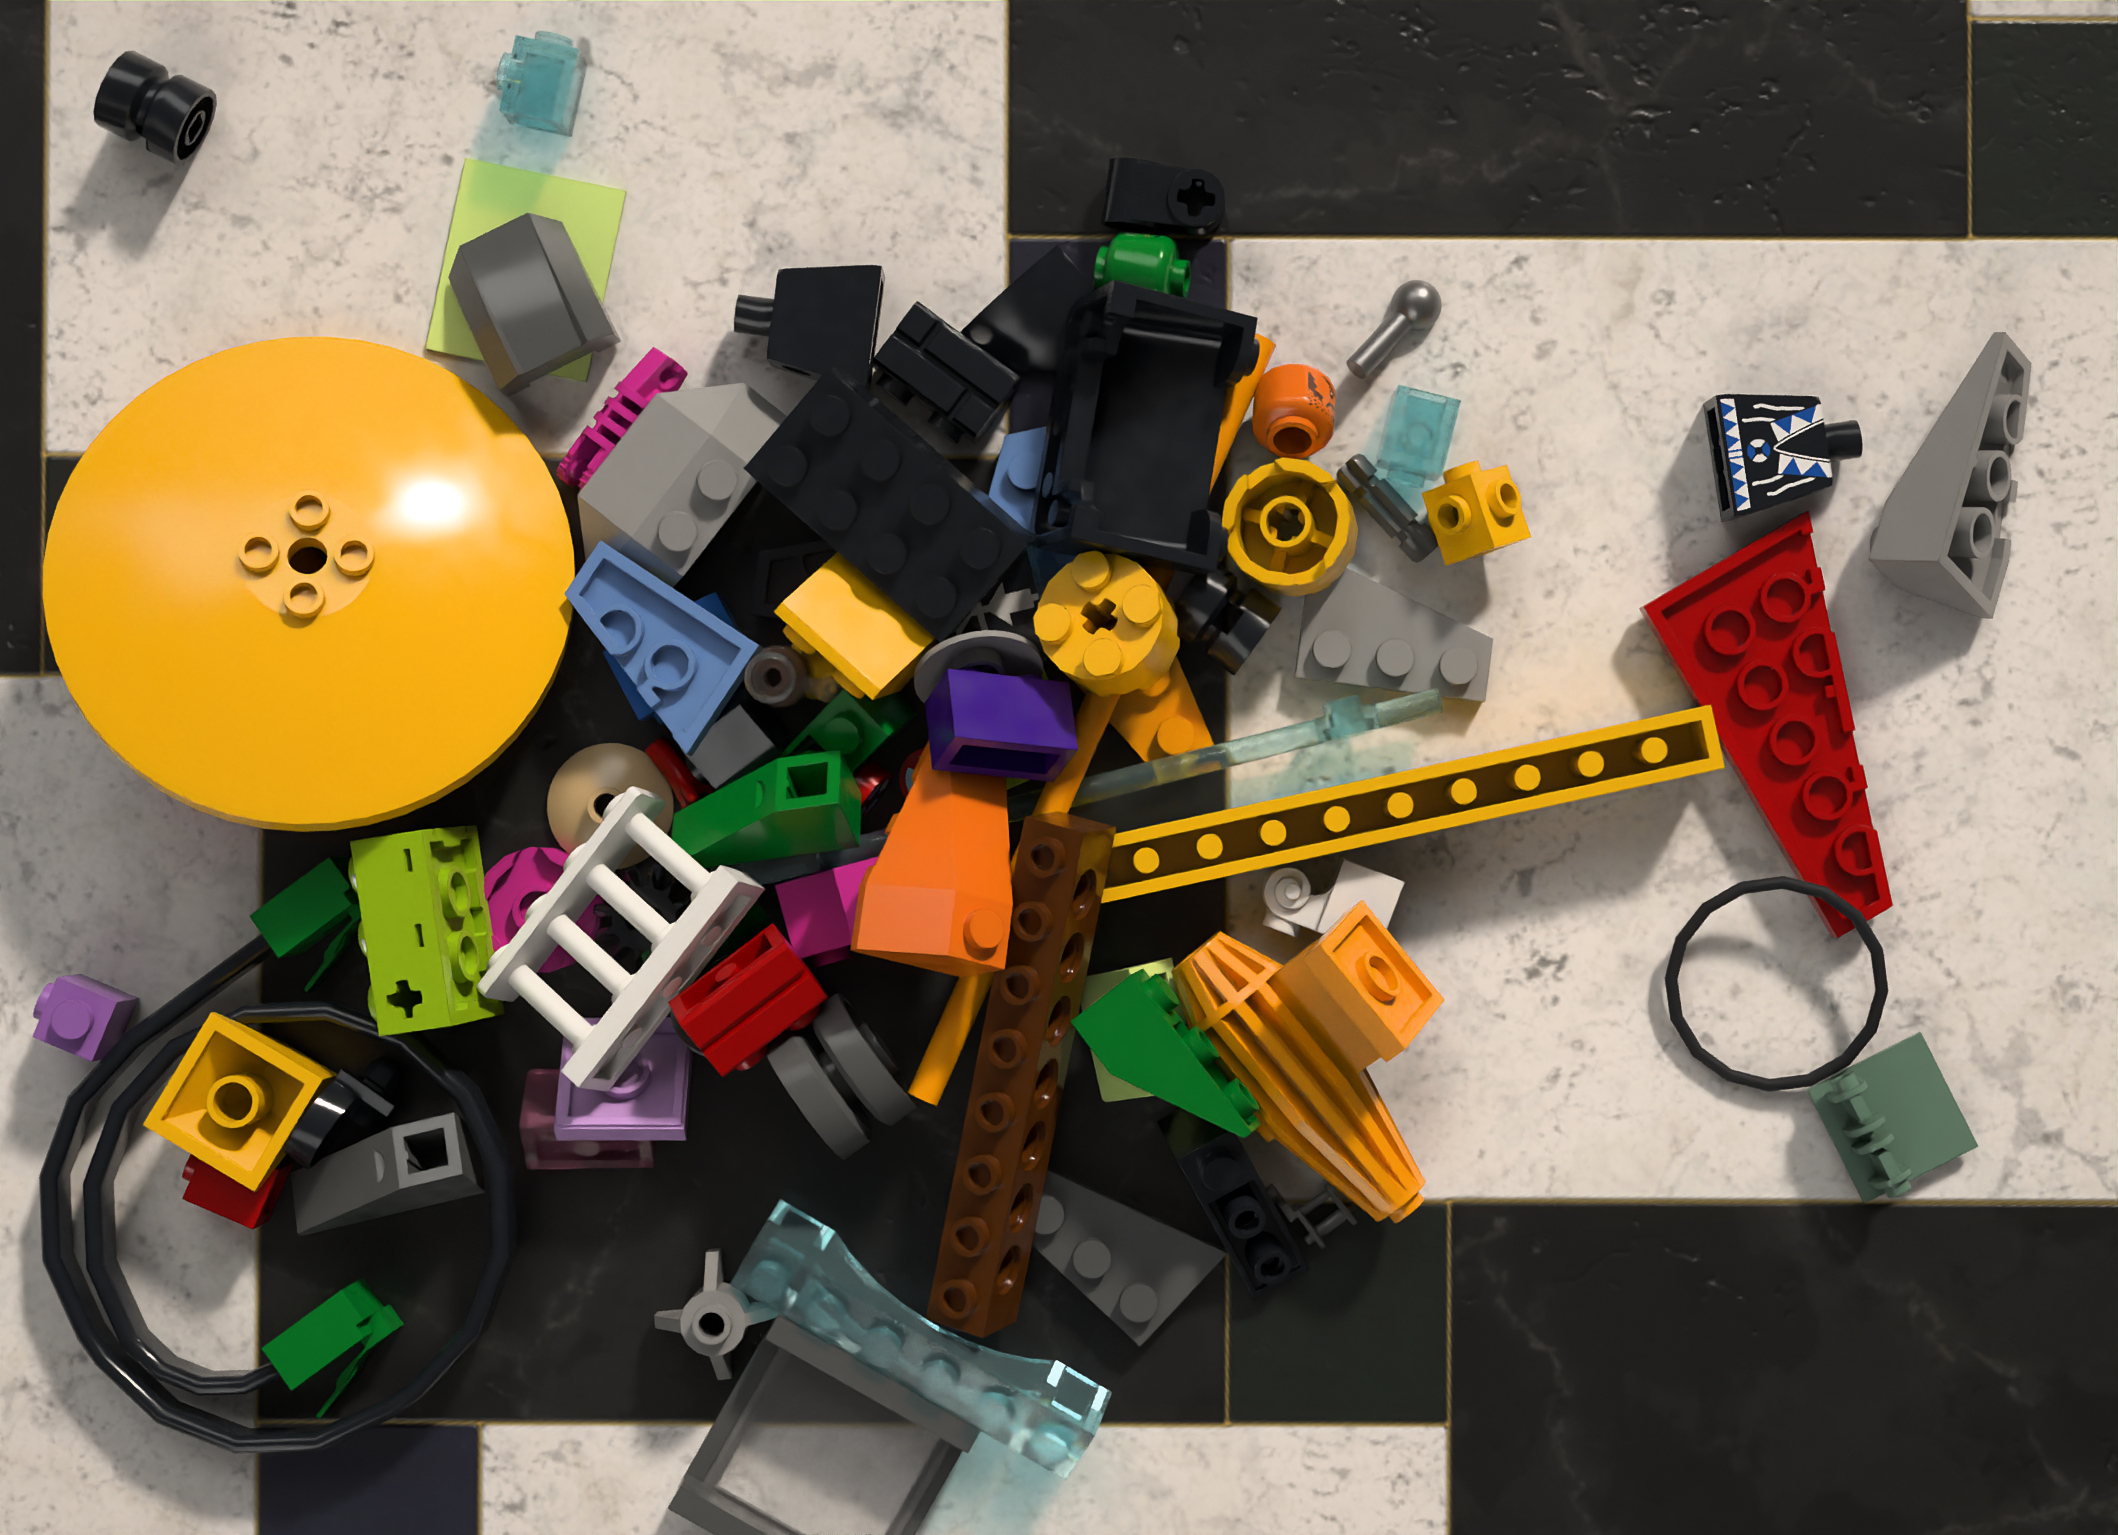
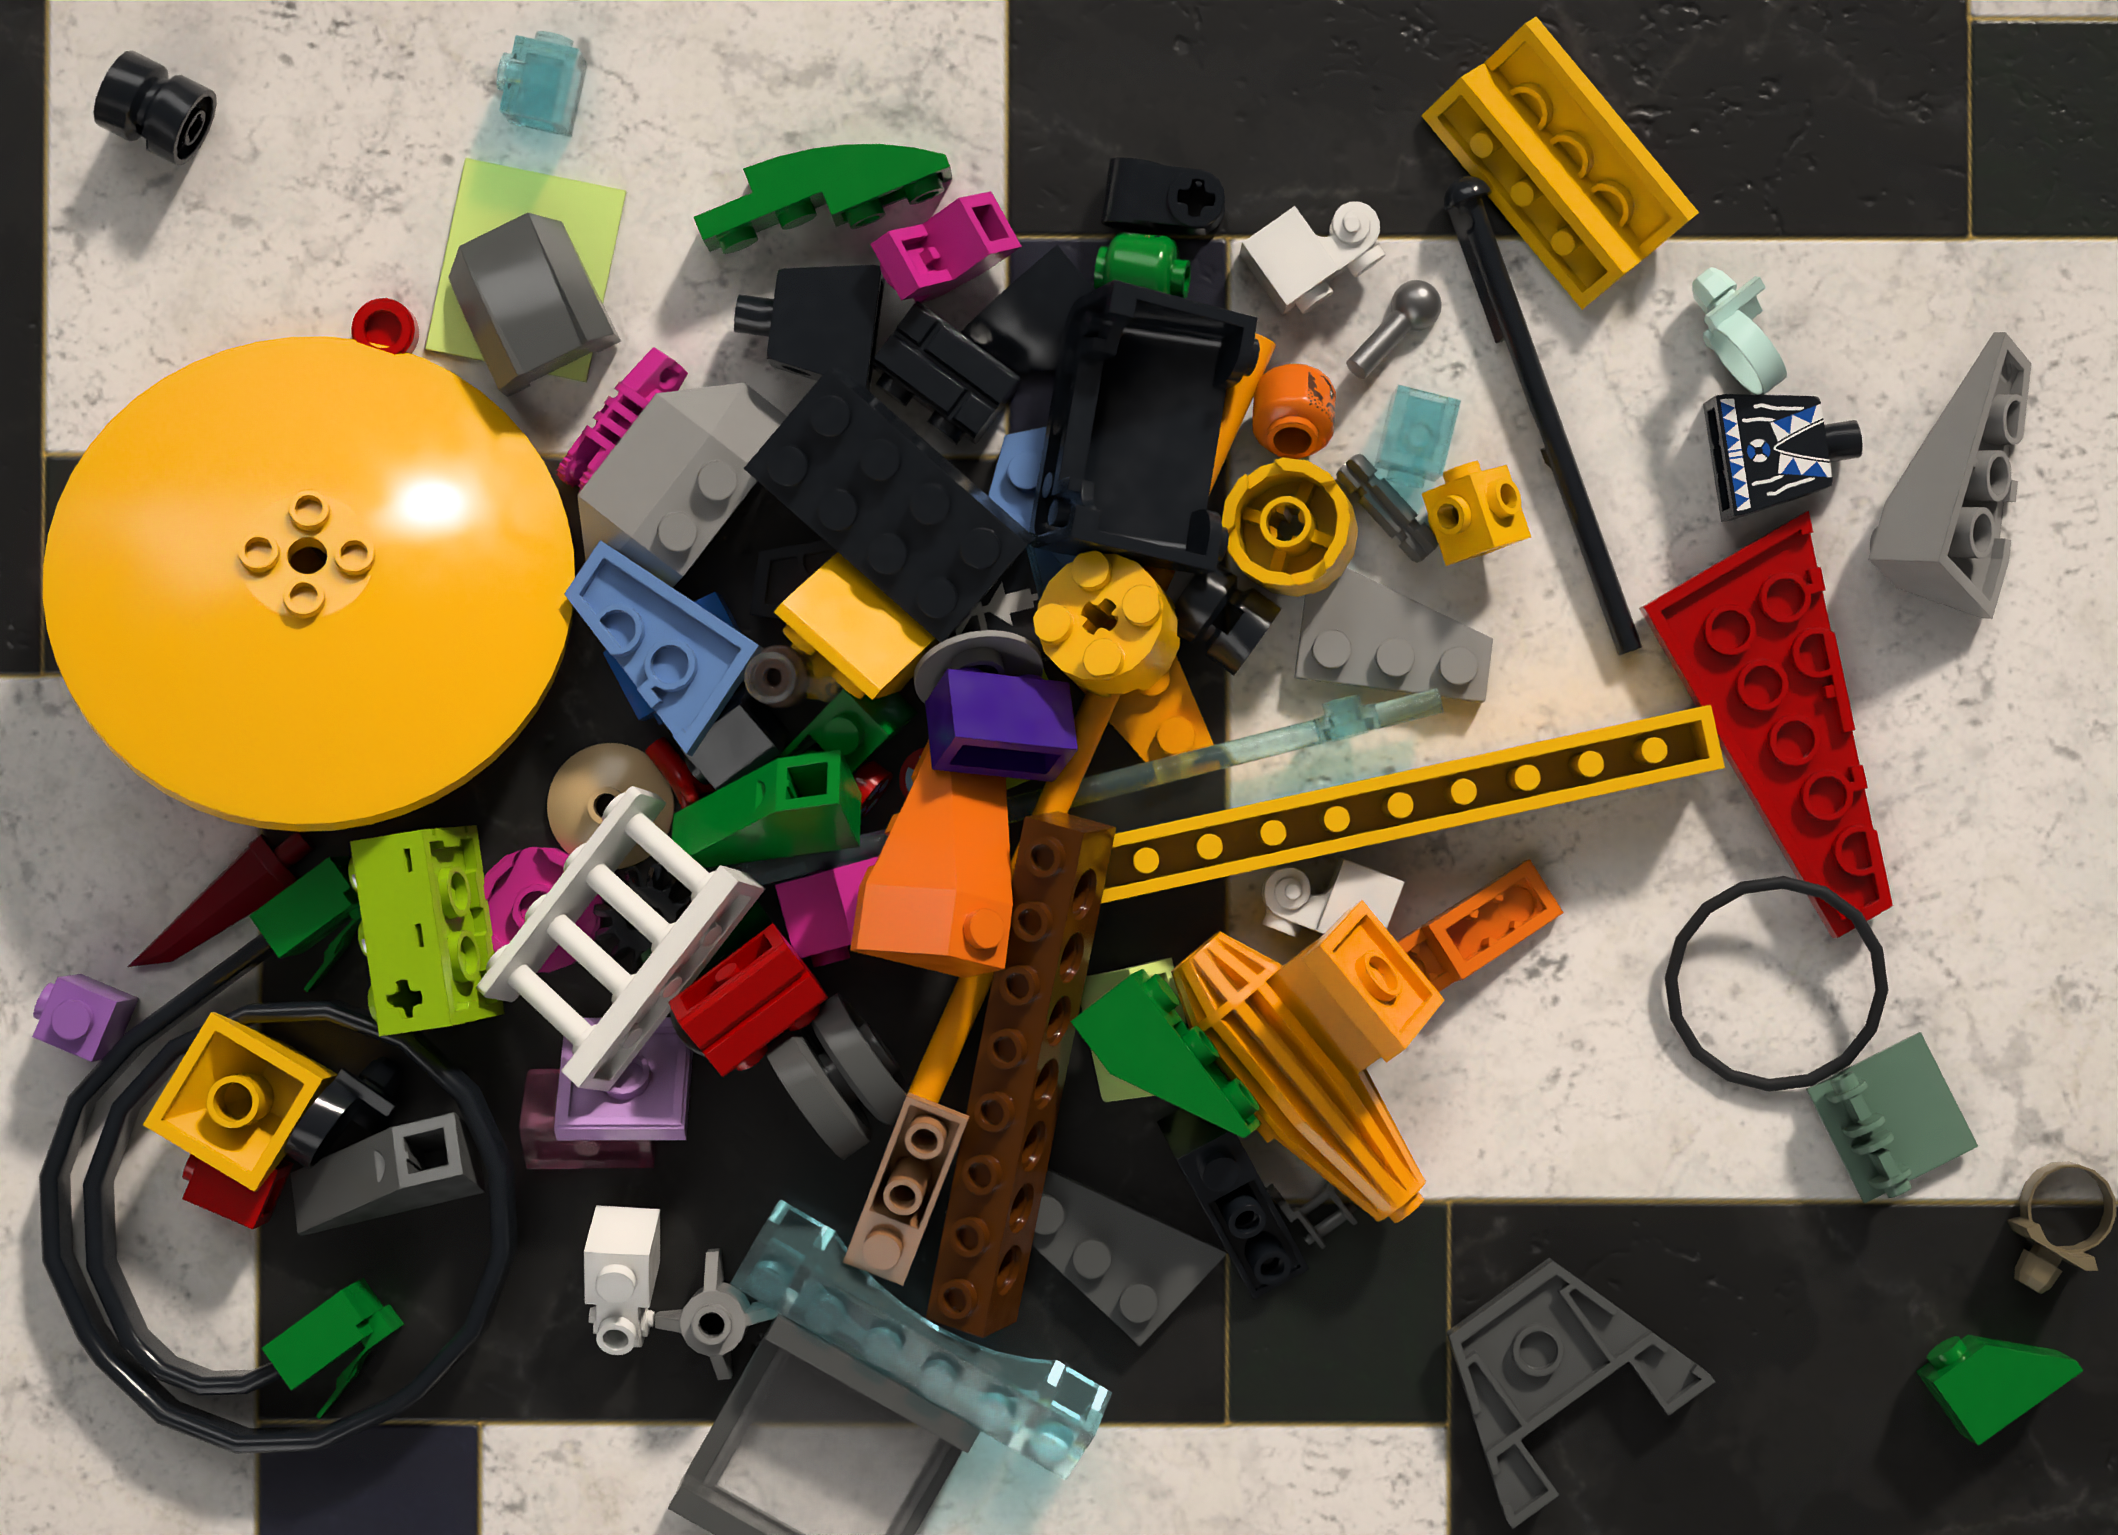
(236, 893): none -> dark red bar
(387, 324): none -> red tile
(621, 1275): none -> white brick
(849, 178): none -> green slope
(905, 1188): none -> medium nougat slope
(946, 248): none -> dark pink brick
(1298, 264): none -> white brick
(1481, 926): none -> orange slope
(1507, 323): none -> black bar
(1540, 1352): none -> dark grey wing
(1559, 163): none -> yellow slope
(1734, 335): none -> light aqua piece
(1992, 1381): none -> green slope
(2040, 1266): none -> dark tan piece

